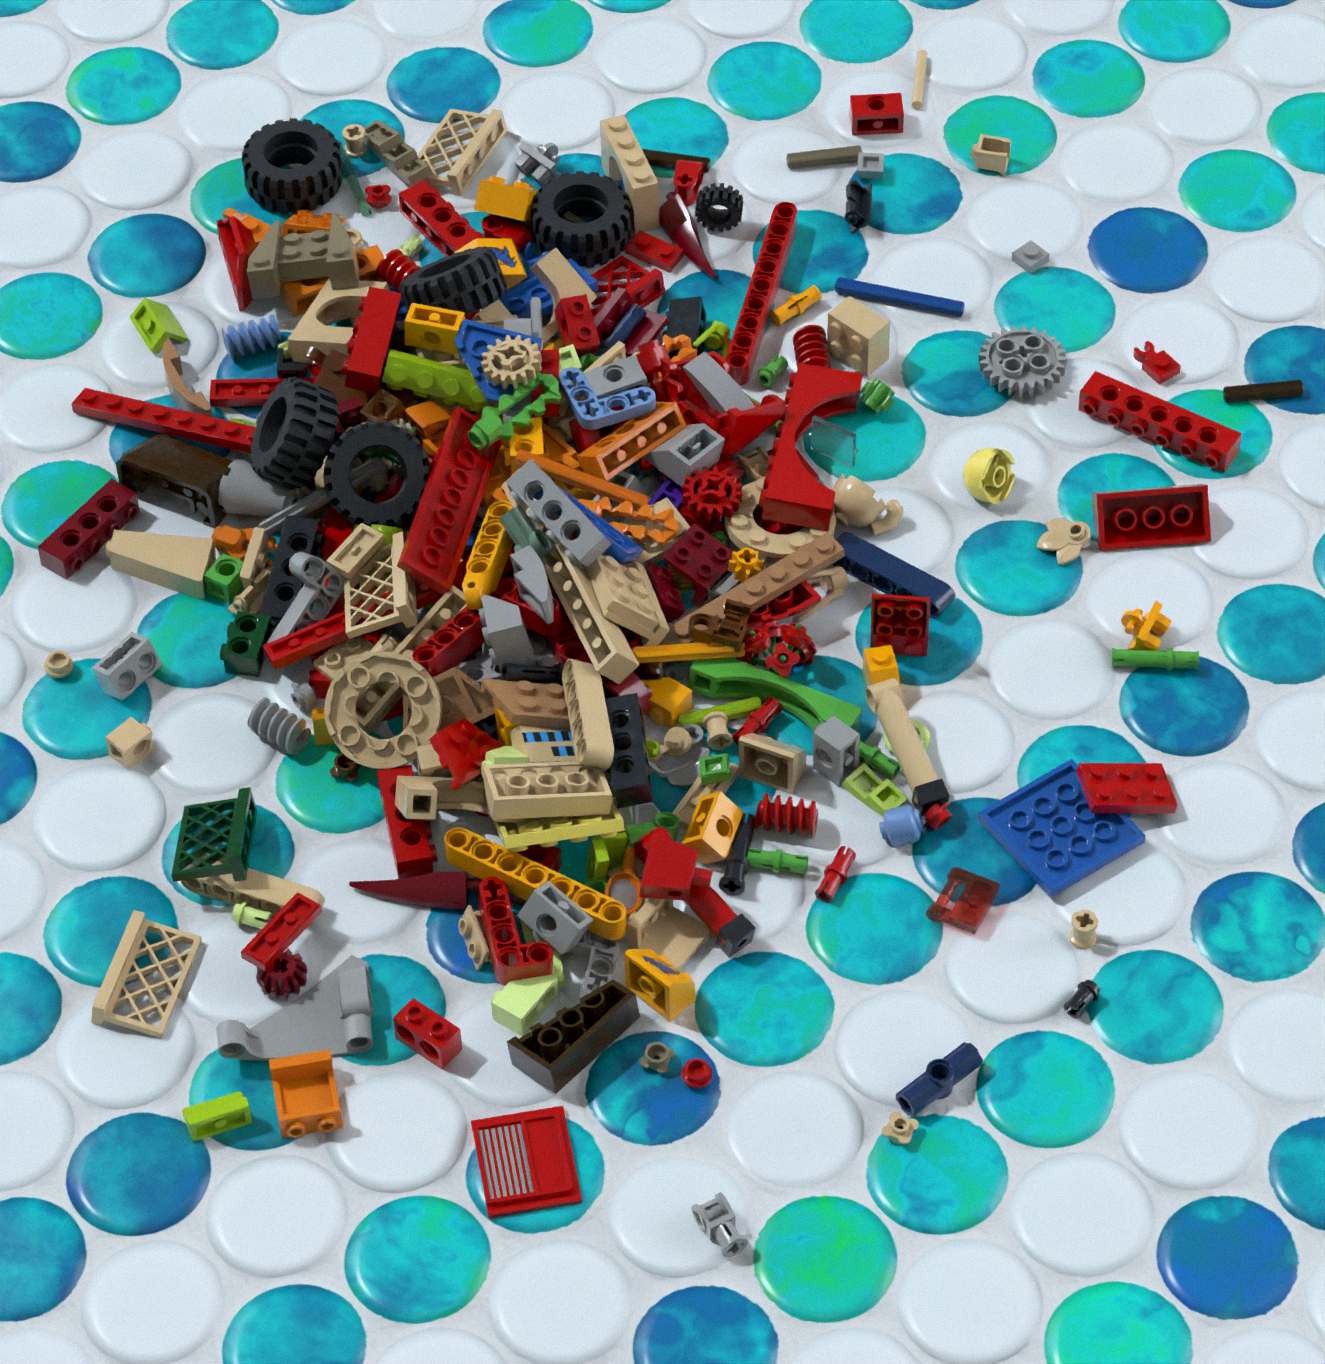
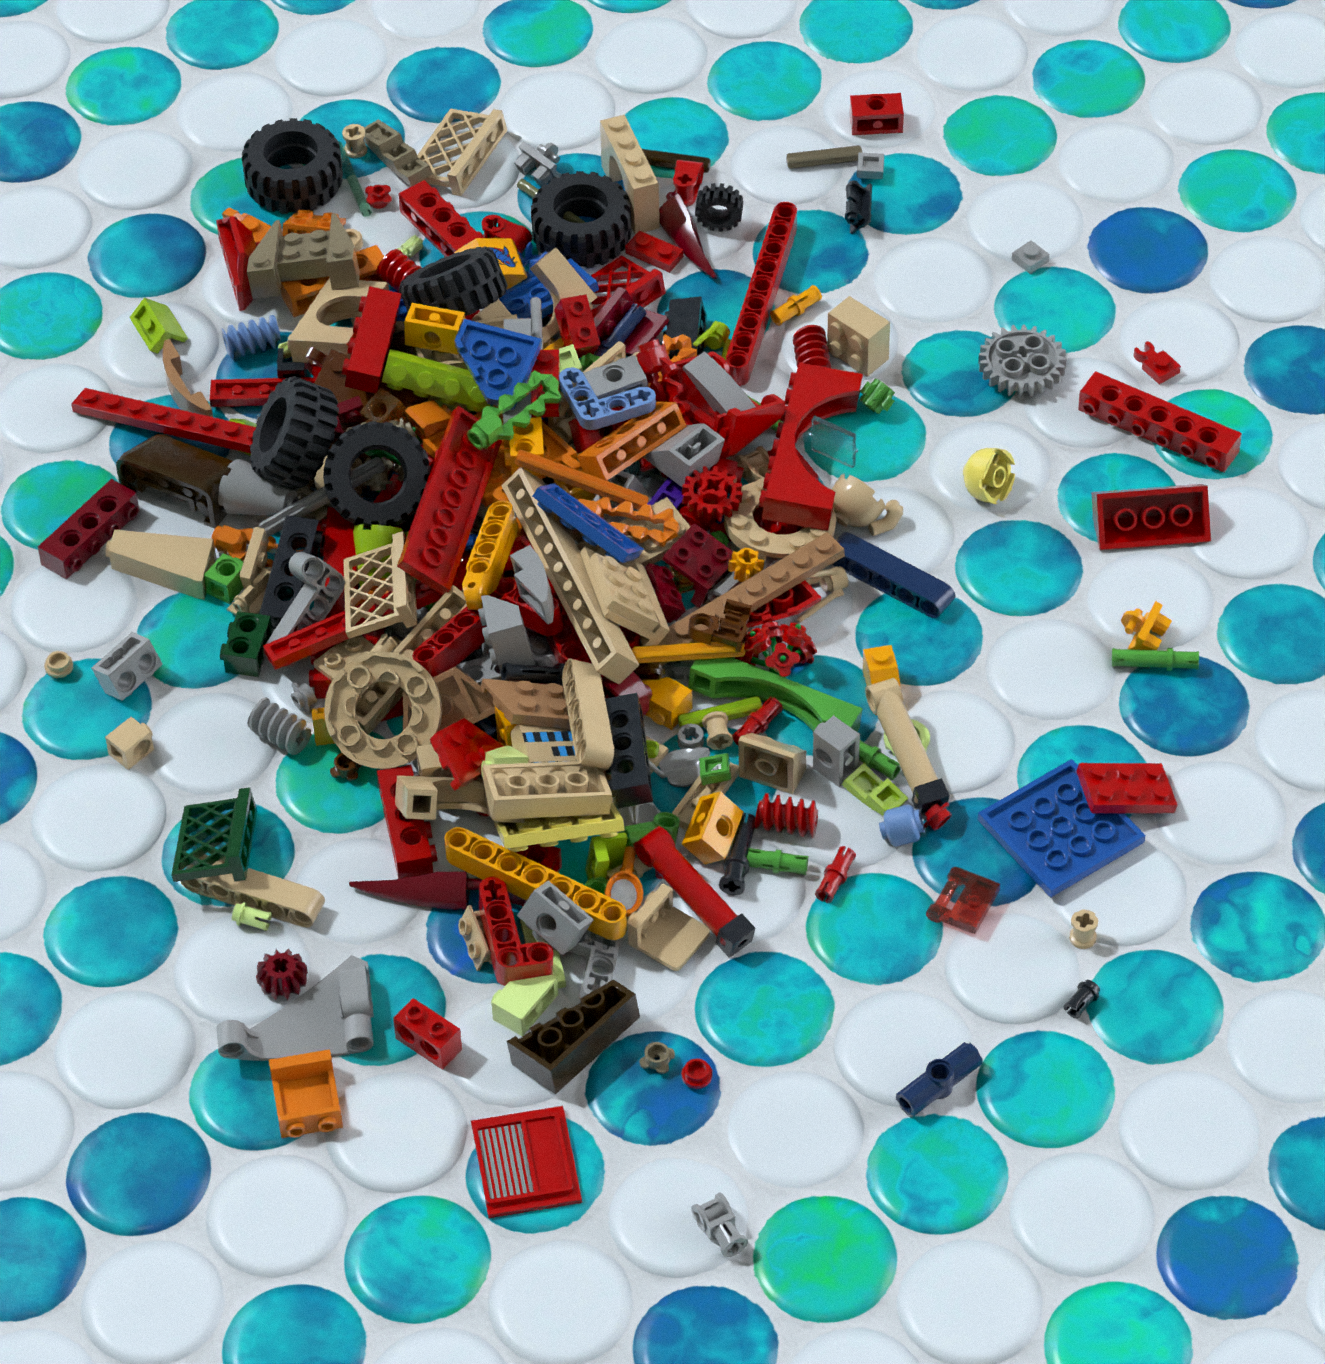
(124, 961): tan fence -> none
(217, 1116): lime panel -> none
(281, 931): red tile -> none
(356, 550): tan plate -> none
(505, 199): light orange slope -> none
(511, 361): tan gear -> none
(524, 532): sand green piece -> none
(591, 541): light grey brick -> none
(658, 982): light orange slope -> none
(671, 870): red torso -> none
(677, 741): tan plate -> none
(768, 375): bright green pin -> none
(896, 1135): tan plate -> none
(899, 297): blue axle -> none
(900, 623): red slope -> none
(919, 79): tan bar -> none
(992, 153): tan window -> none
(1063, 540): tan plate -> none
(1263, 391): dark brown axle -> none

